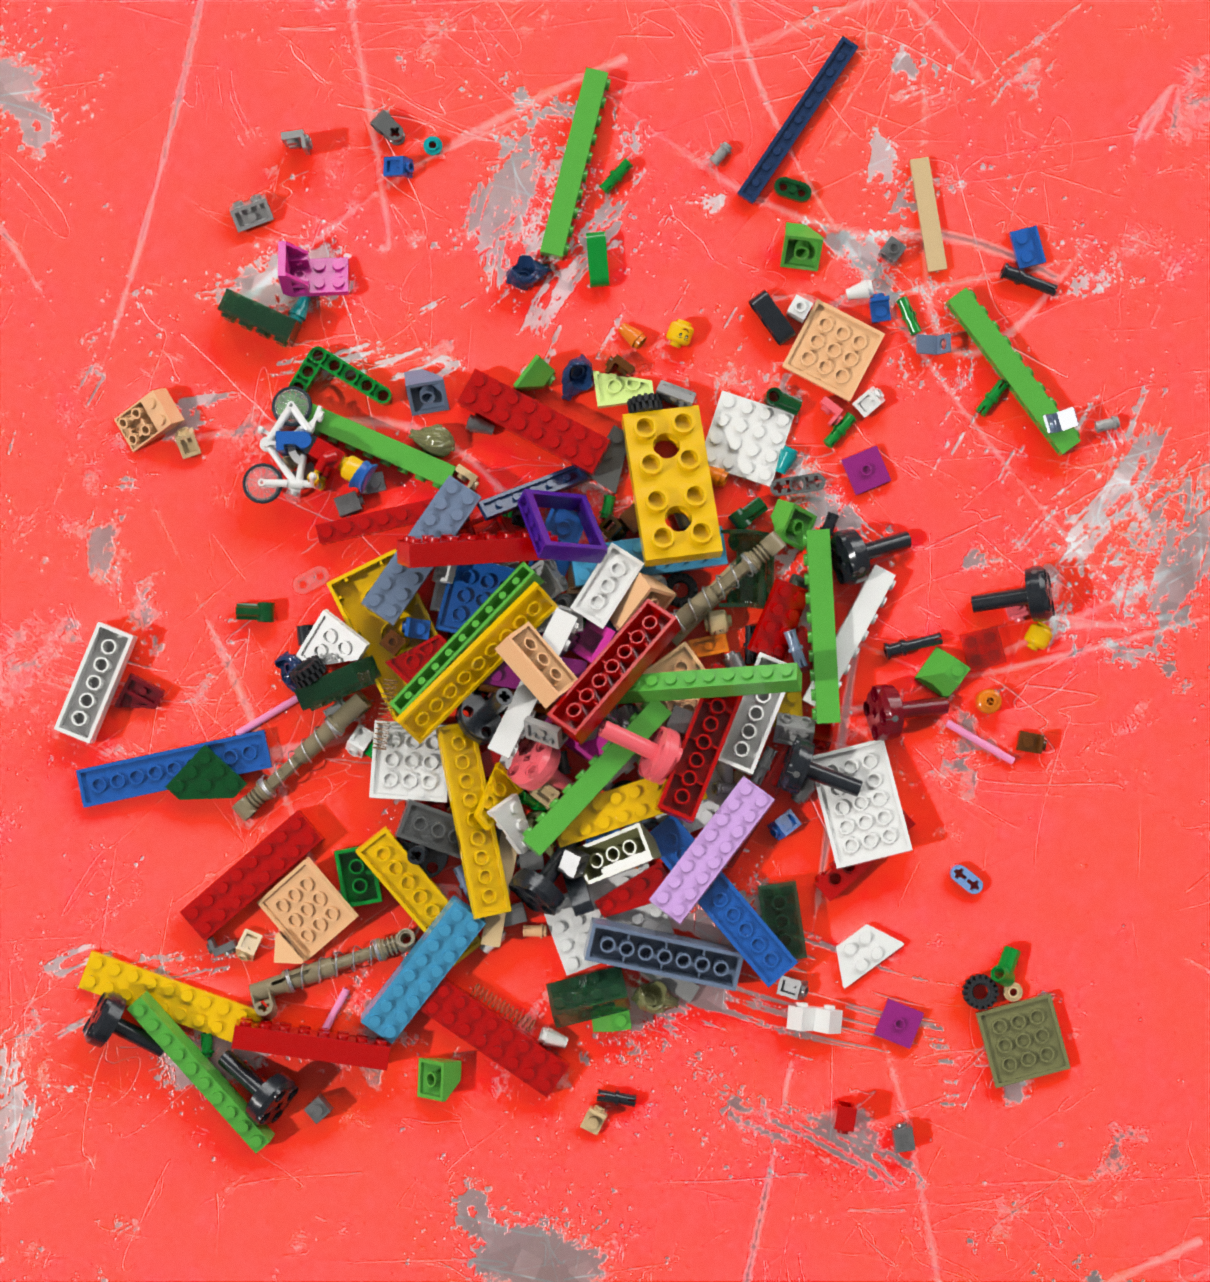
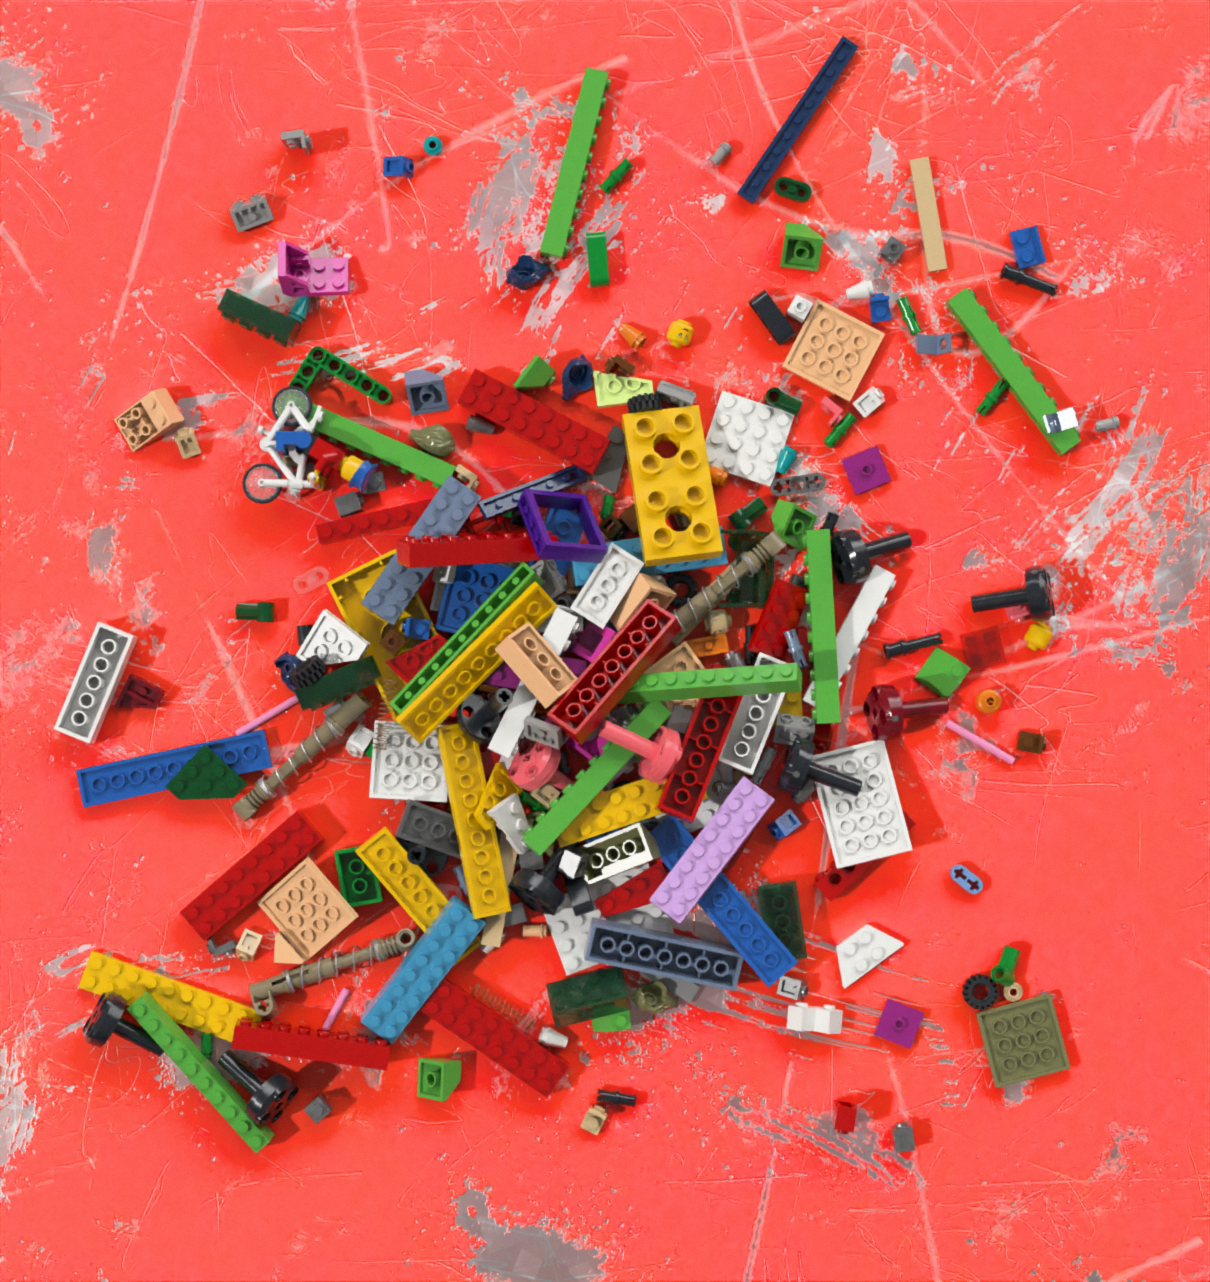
(386, 126): dark grey piece -> none

